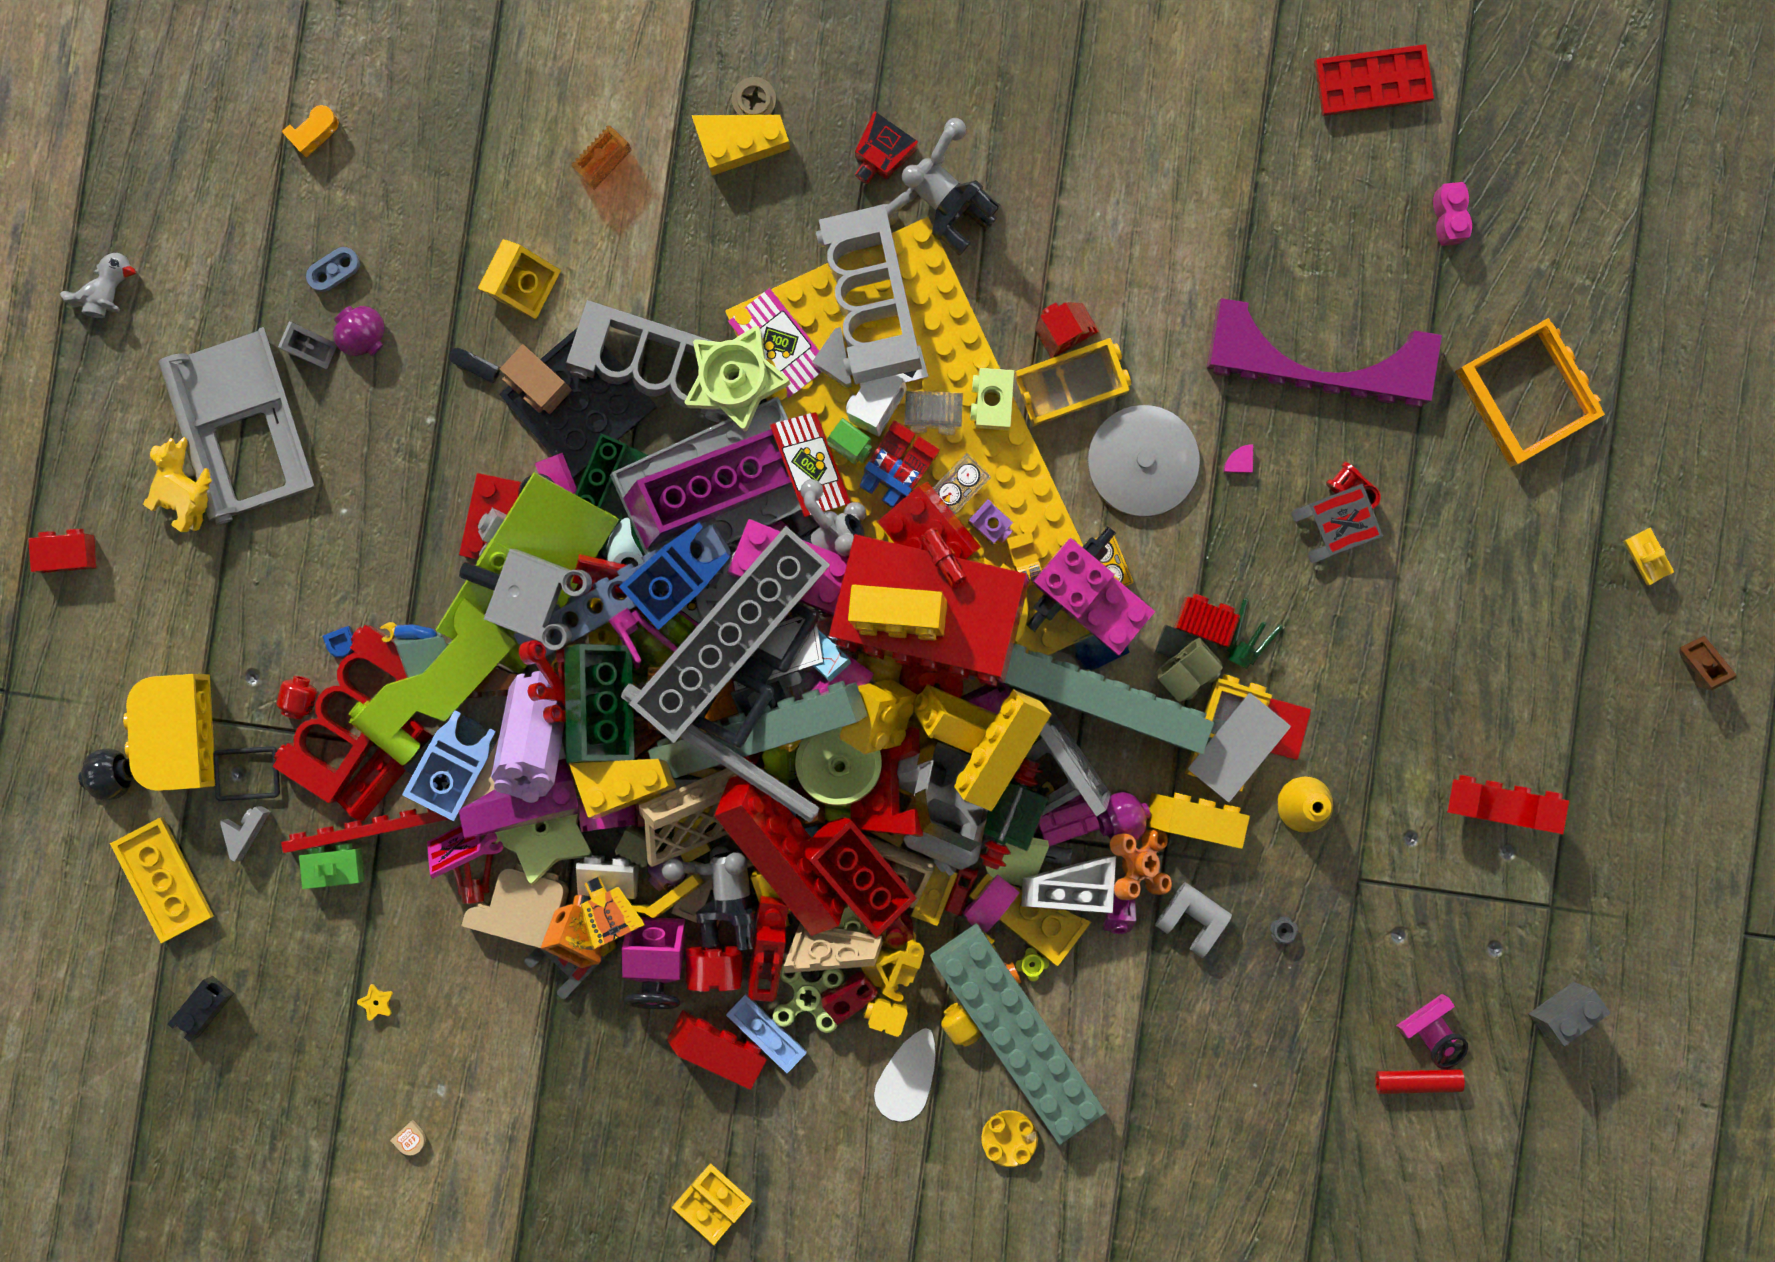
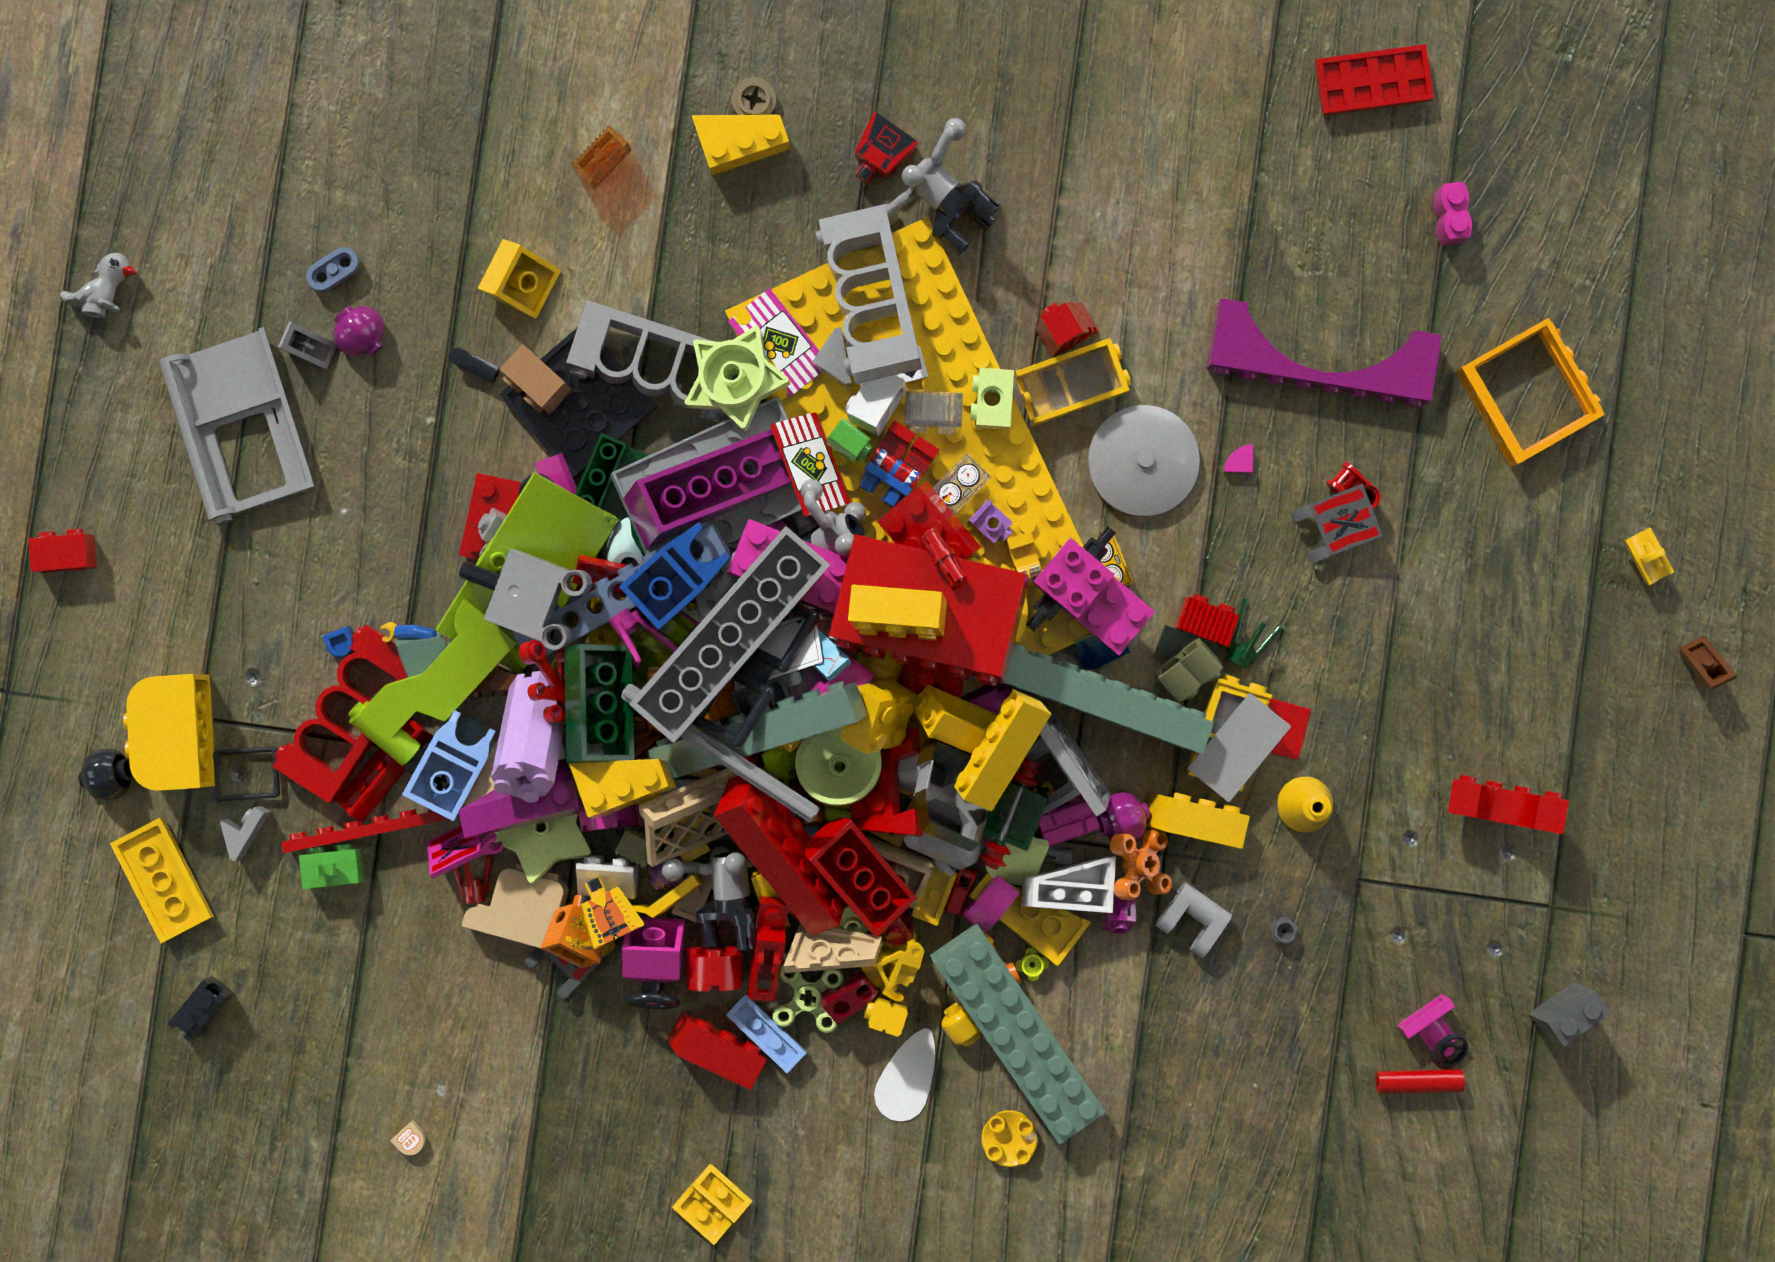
(174, 489): yellow animal -> none
(296, 697): red head -> none
(313, 131): light orange leg -> none
(383, 1002): yellow plate -> none

